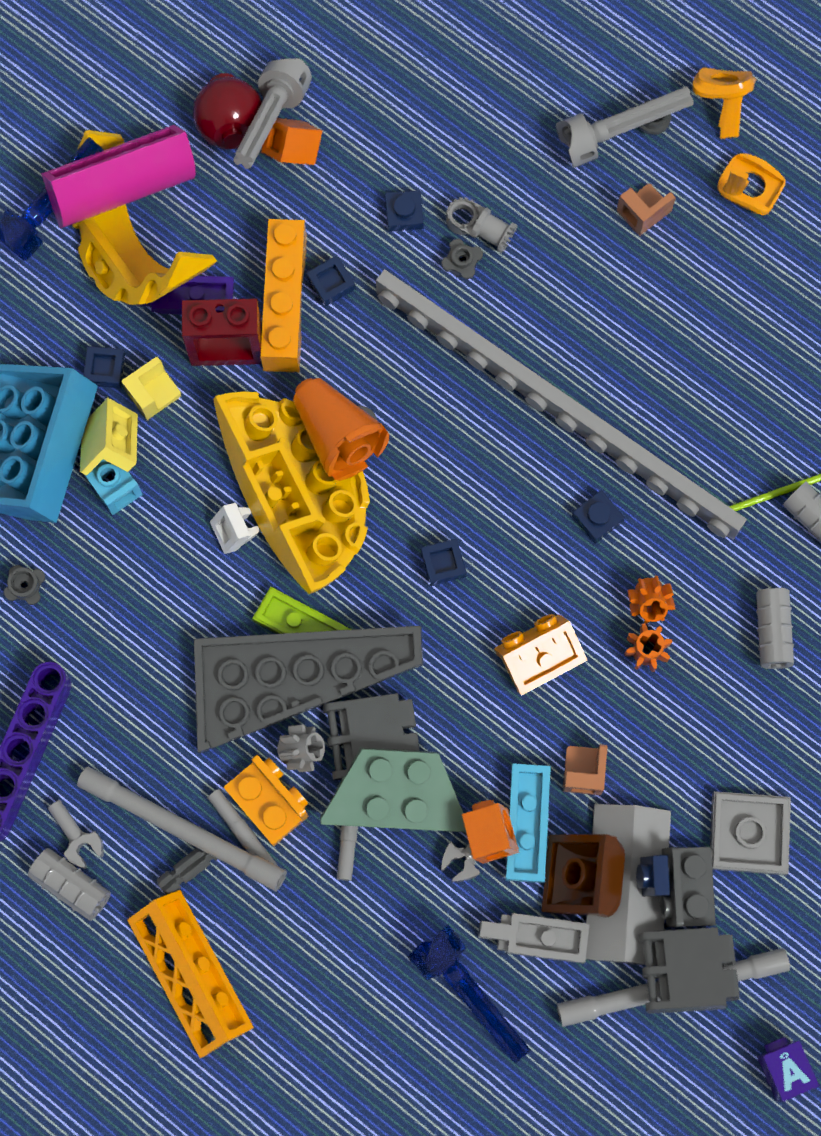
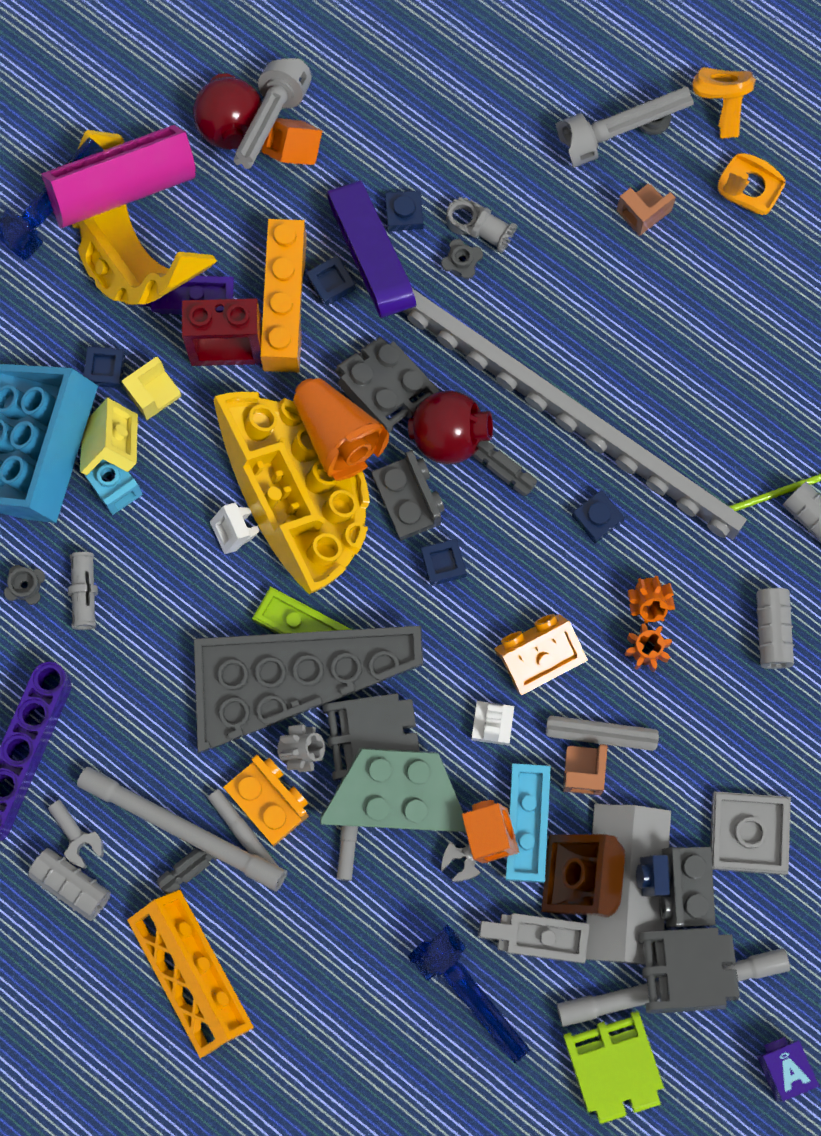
(82, 591): none -> light grey pin
(371, 249): none -> dark purple beam
(384, 381): none -> dark grey plate
(408, 496): none -> dark grey bracket
(449, 427): none -> dark red brick
(492, 723): none -> white tile
(505, 468): none -> dark grey axle
(602, 733): none -> light grey axle
(615, 1069): none -> lime plate

